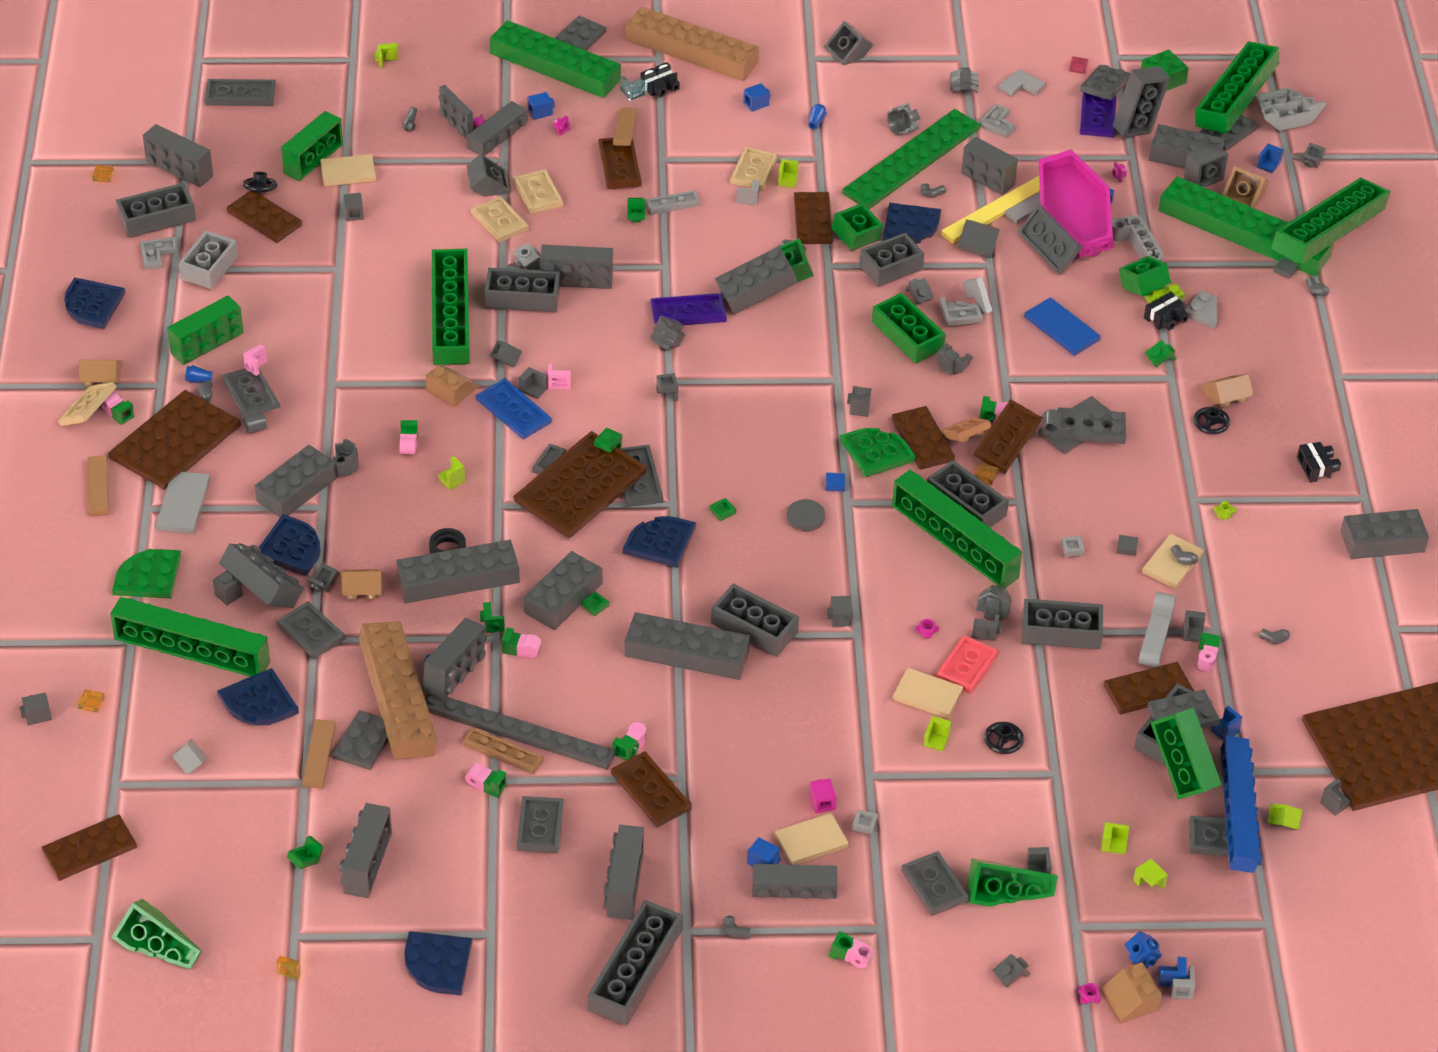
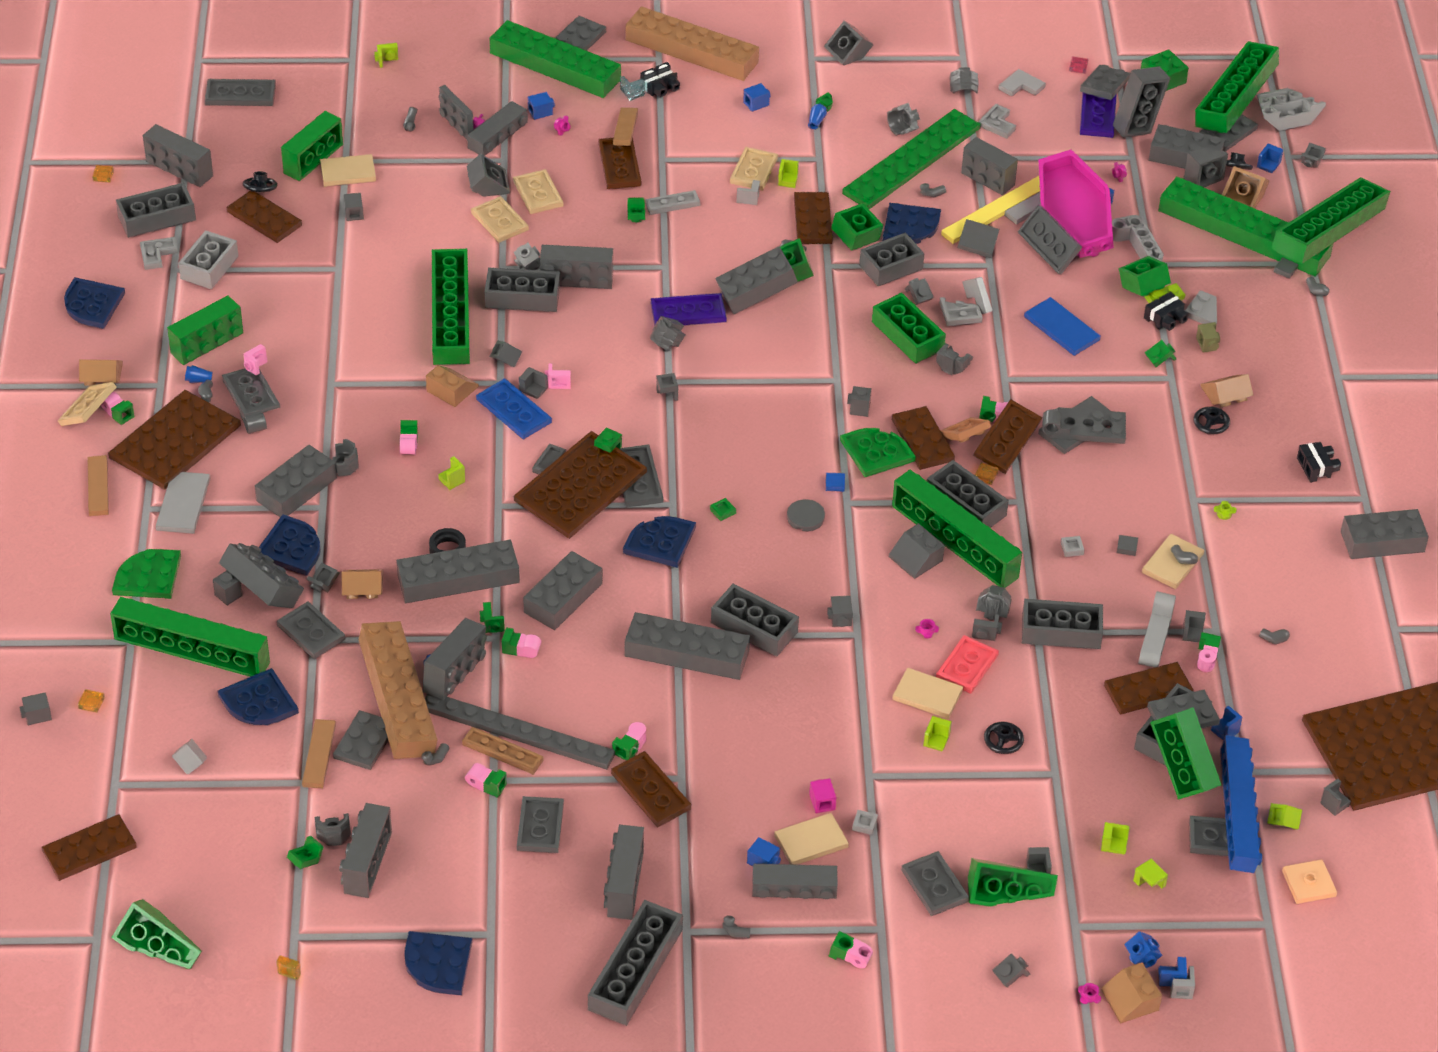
(332, 830): none -> dark grey hair
(430, 759): none -> dark grey arm
(595, 603): green tile -> none
(825, 100): none -> green tile
(917, 551): none -> dark grey slope
(1208, 337): none -> olive brick
(1238, 161): none -> black piece
(1309, 881): none -> light nougat plate

